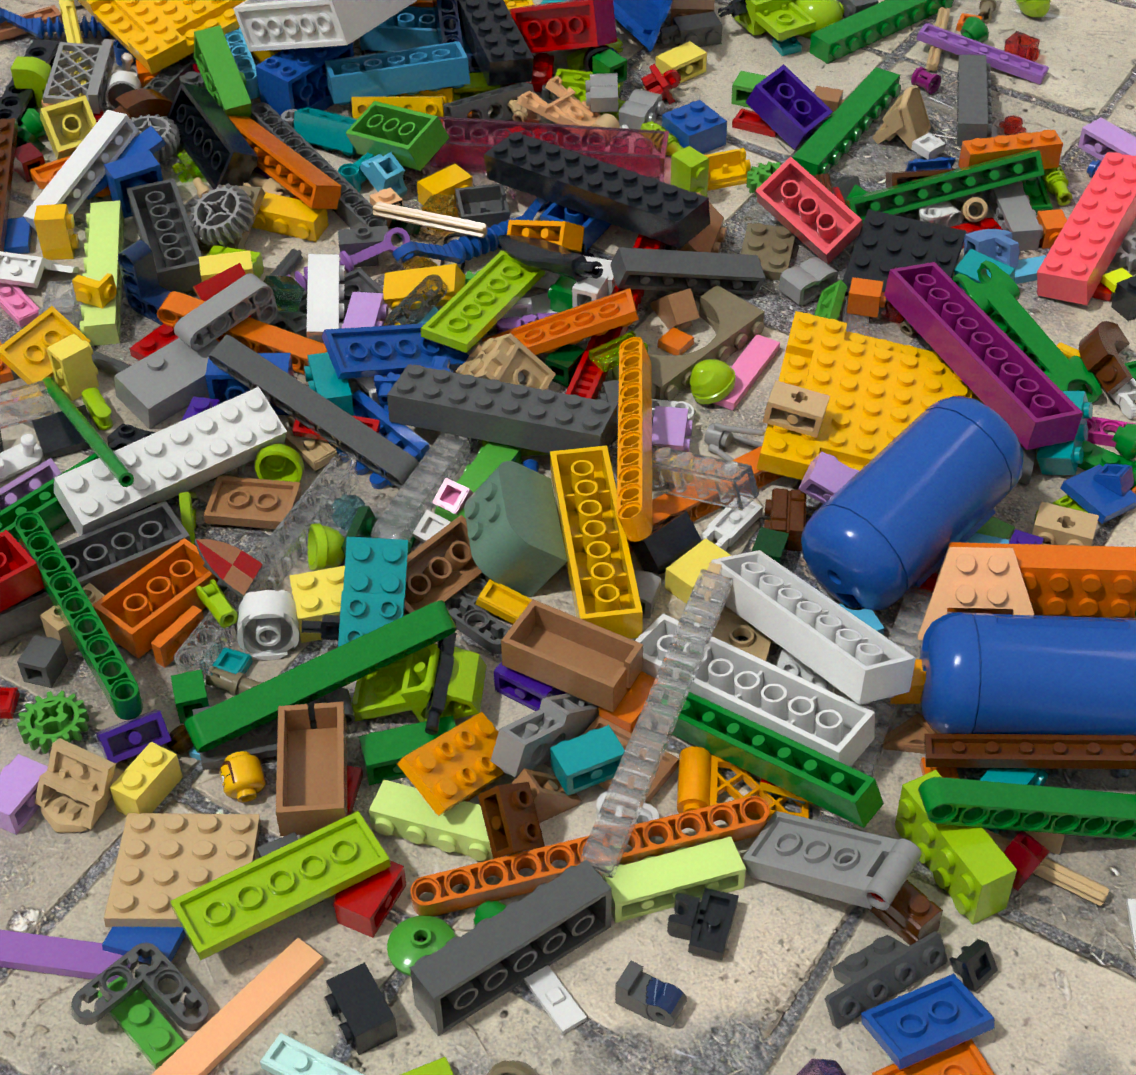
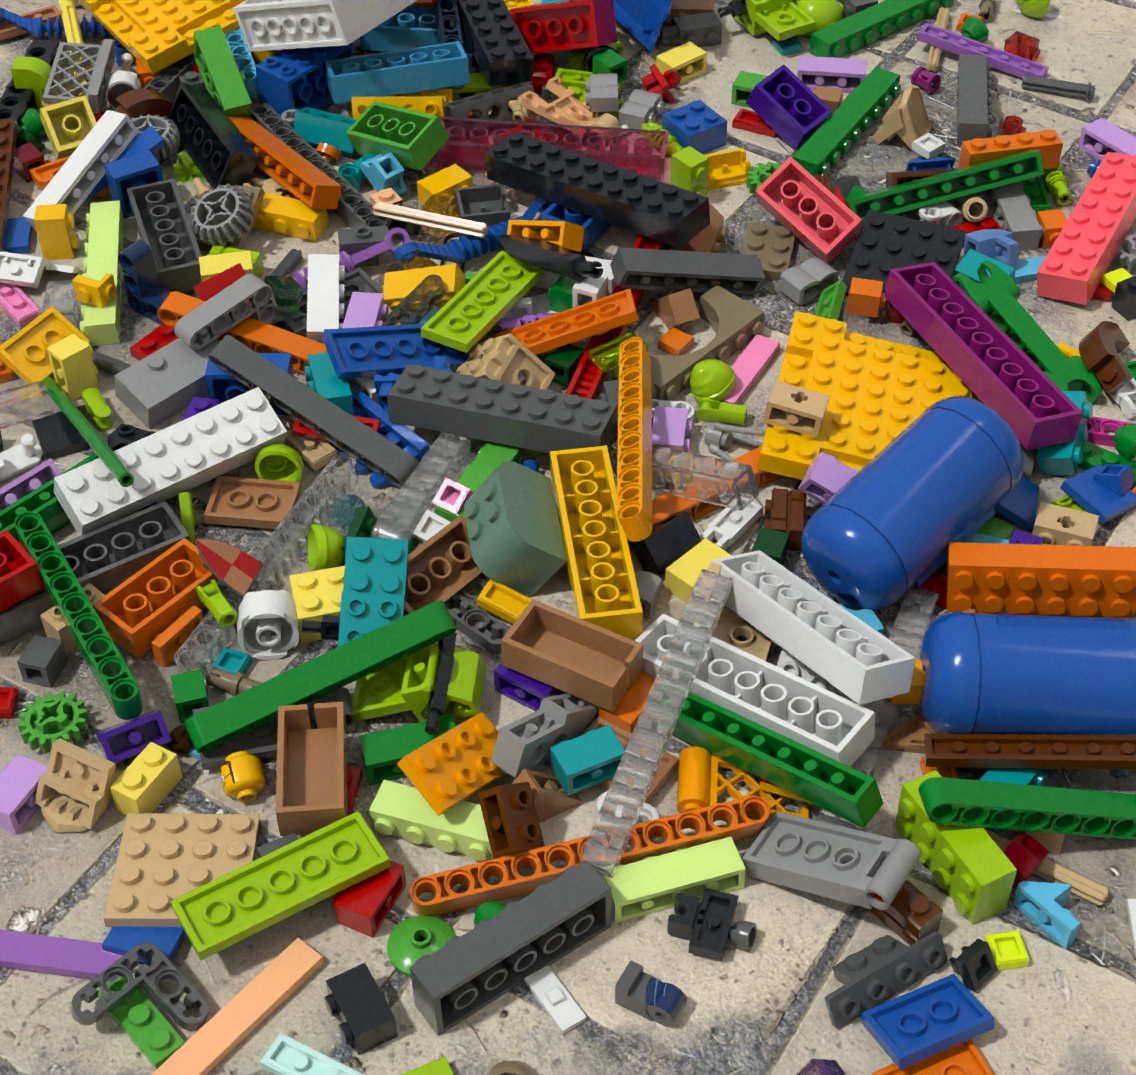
(328, 152): none -> orange tile
(717, 411): none -> lime bar
(743, 934): none -> dark grey hinge
(831, 72): none -> lavender brick
(977, 580): light nougat wing -> none
(1008, 950): none -> neon yellow tile
(1020, 504): none -> blue tile
(1044, 906): none -> medium azure slope
(1059, 87): none -> dark grey axle

